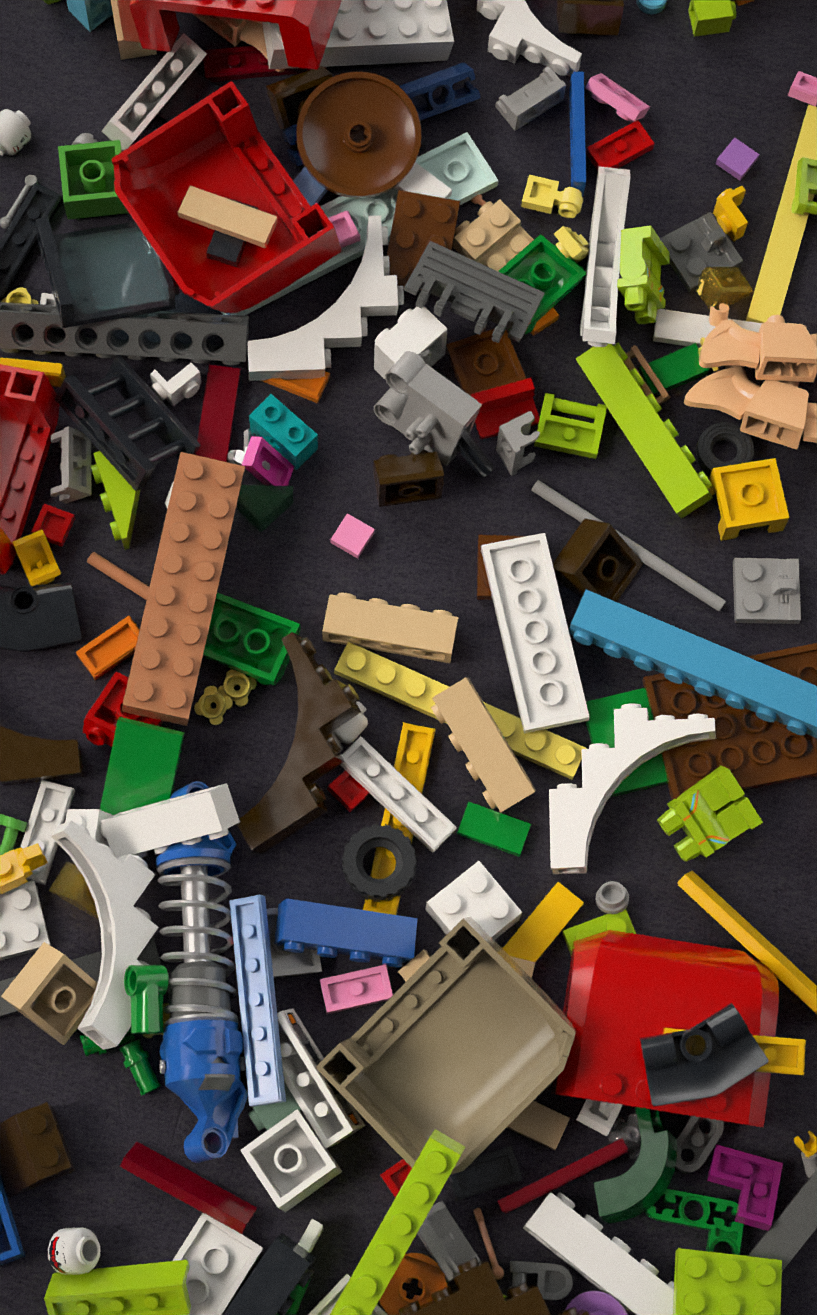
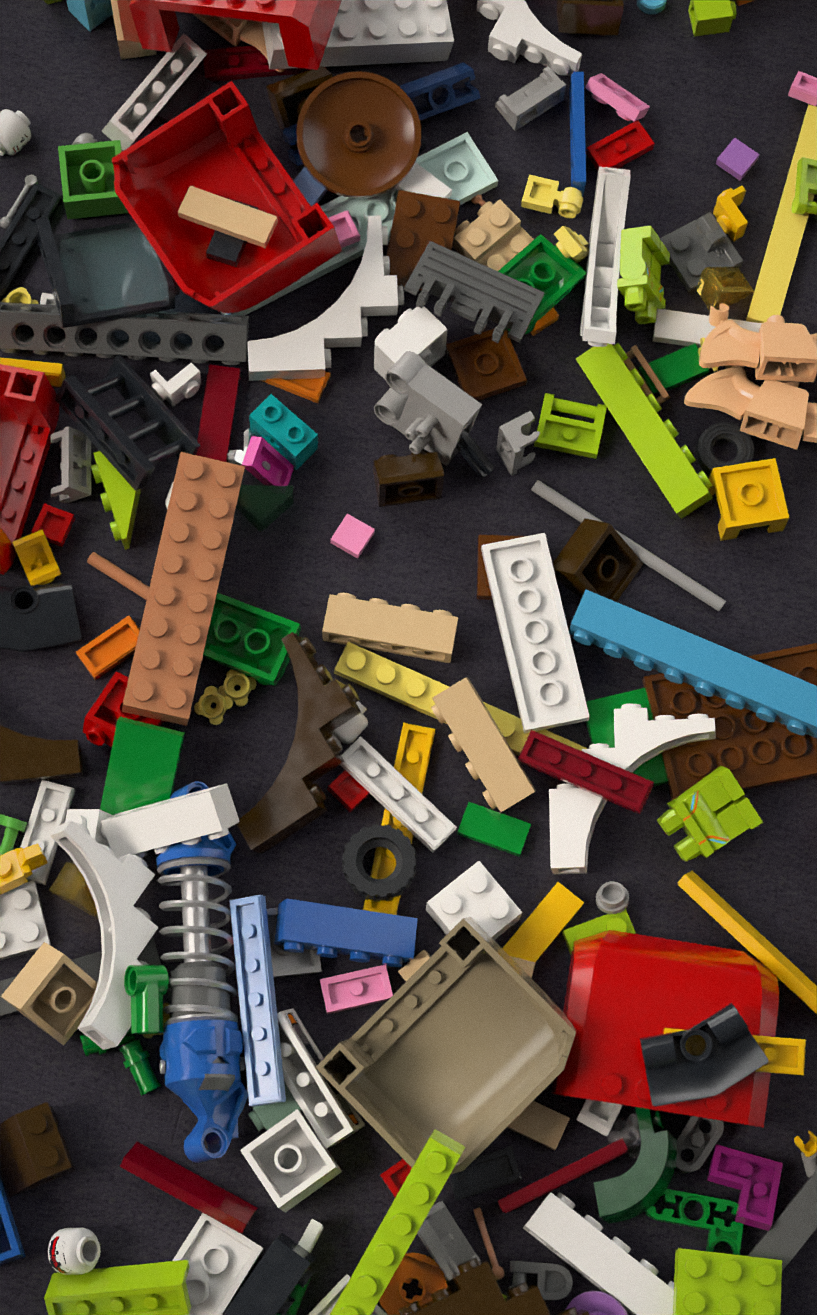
(503, 405): red panel -> none
(586, 772): none -> dark red tile
(766, 590): light grey hinge -> none

